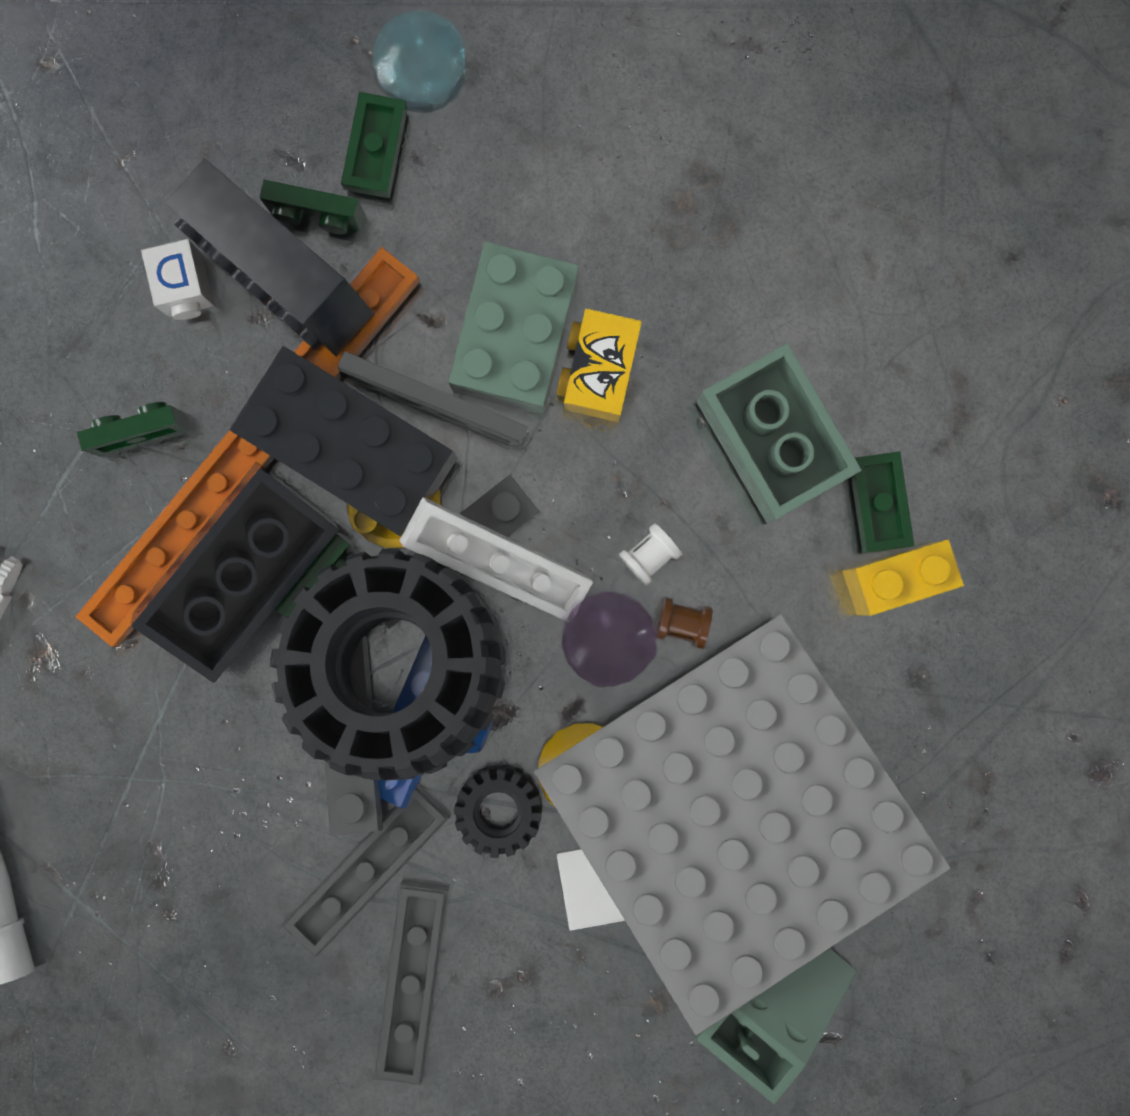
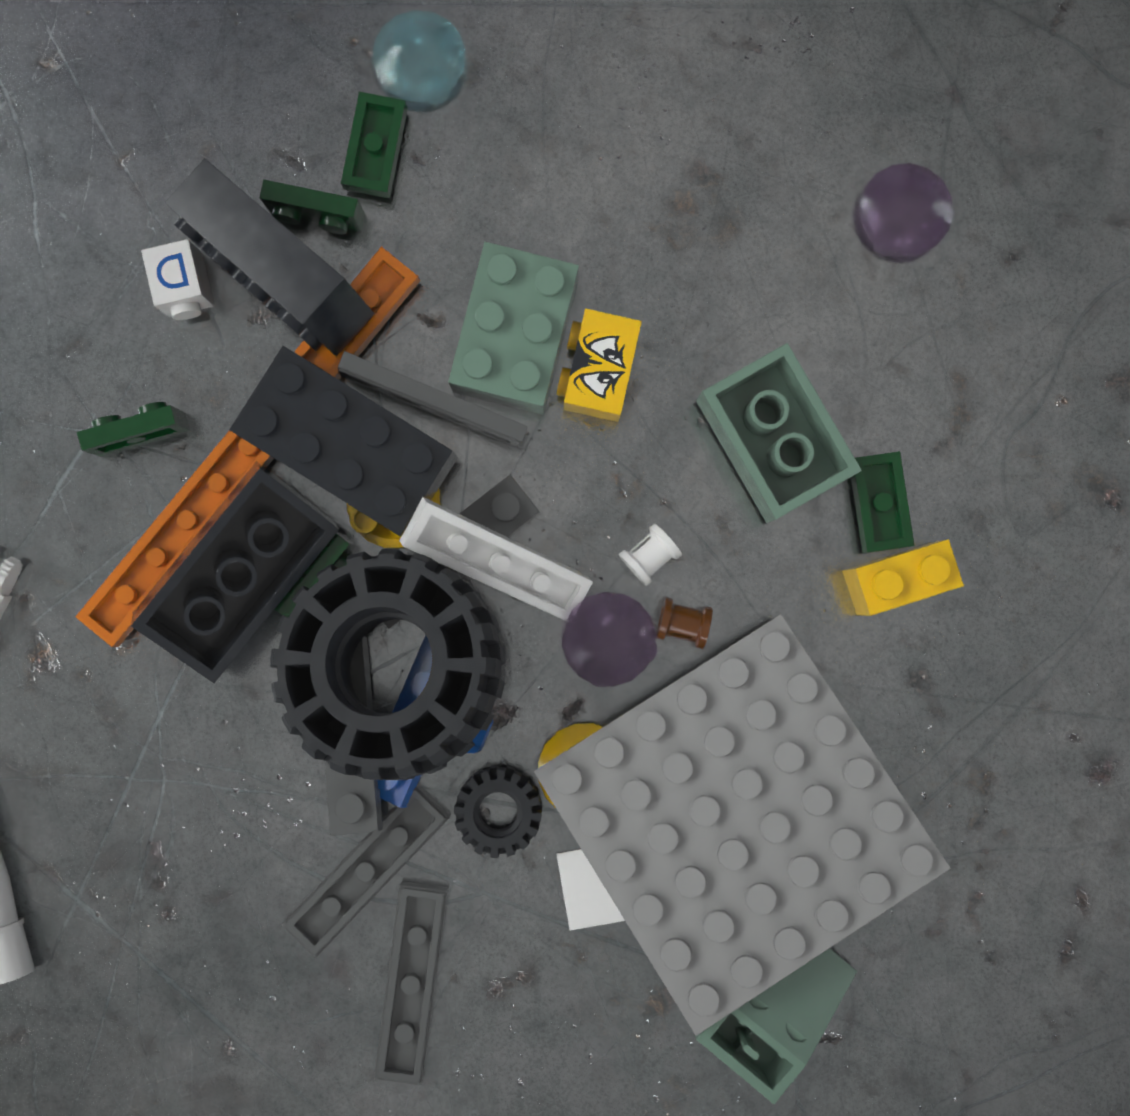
(905, 210): none -> clear purple dish

